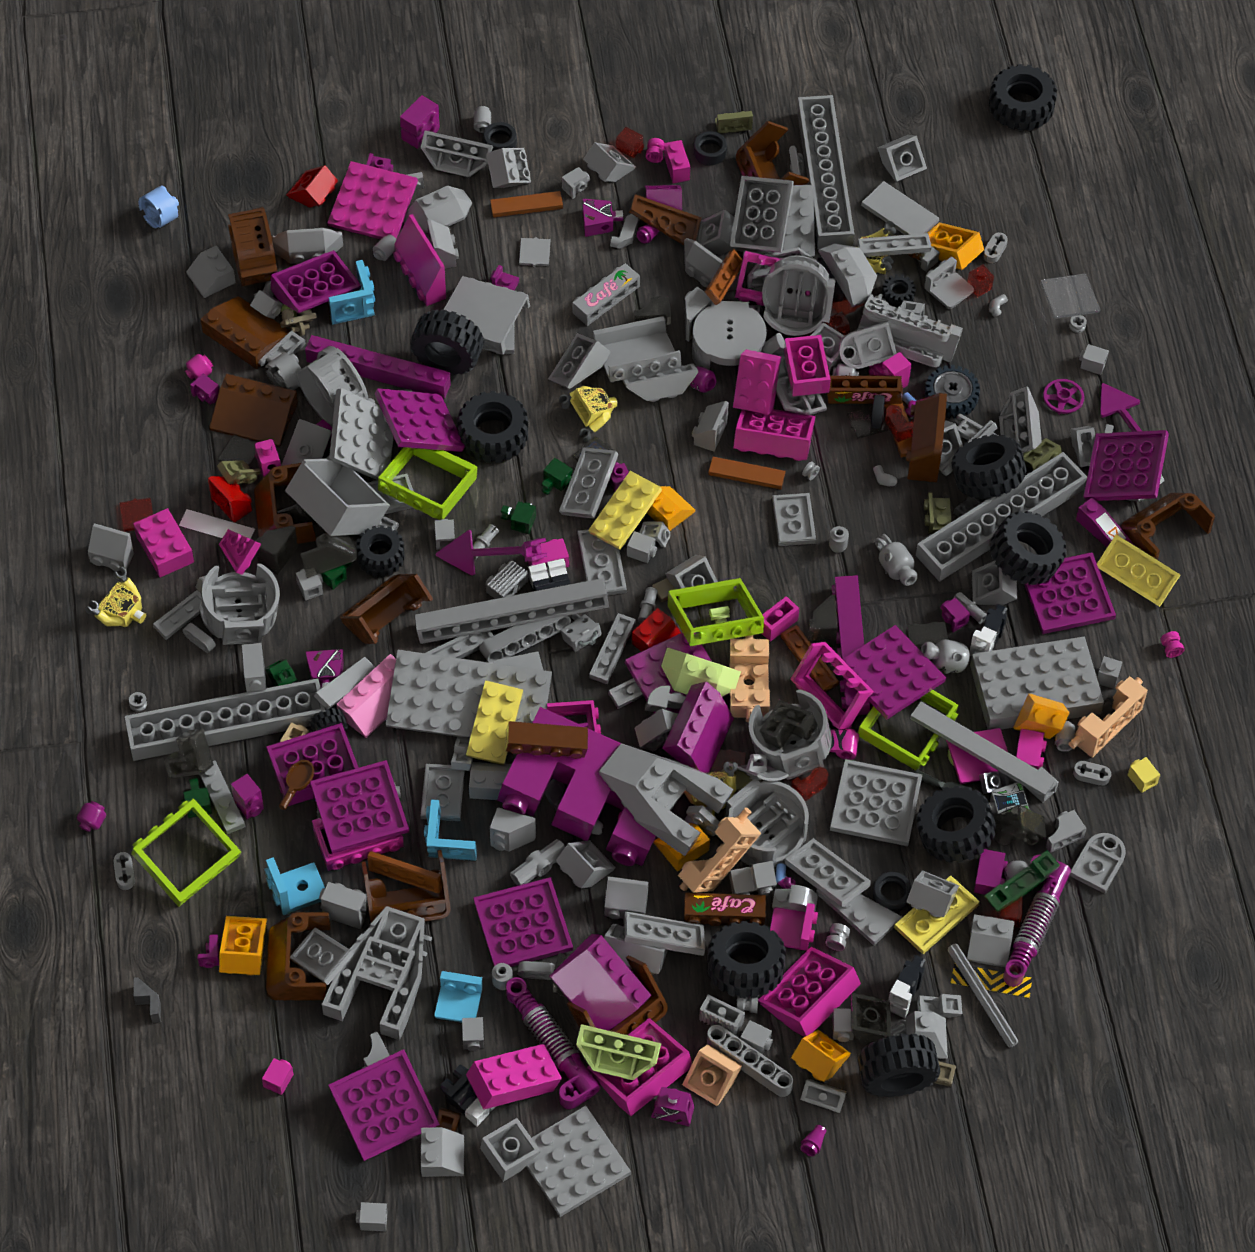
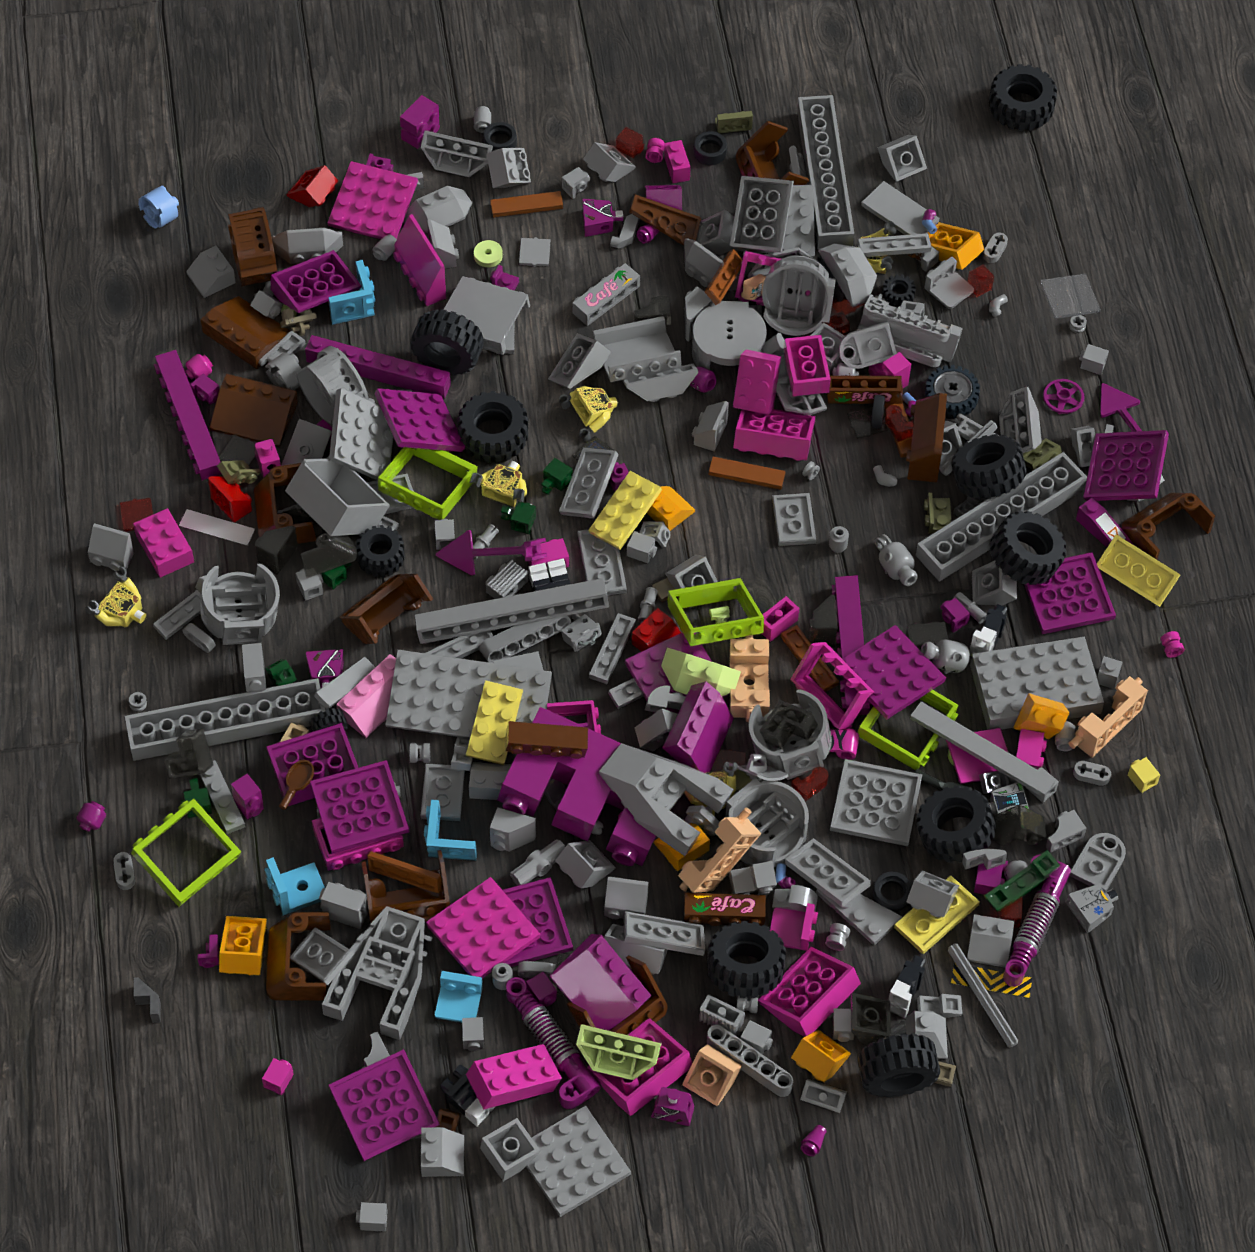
(188, 414): none -> magenta brick
(239, 550): dark pink wing -> none
(424, 752): none -> light grey wheel
(483, 929): none -> dark pink plate
(485, 260): none -> yellowish green piece
(502, 483): none -> torso
(542, 989): none -> magenta brick
(753, 287): none -> light nougat leg
(927, 222): none -> arm
(990, 858): none -> light grey slope
(1091, 905): none -> light grey torso

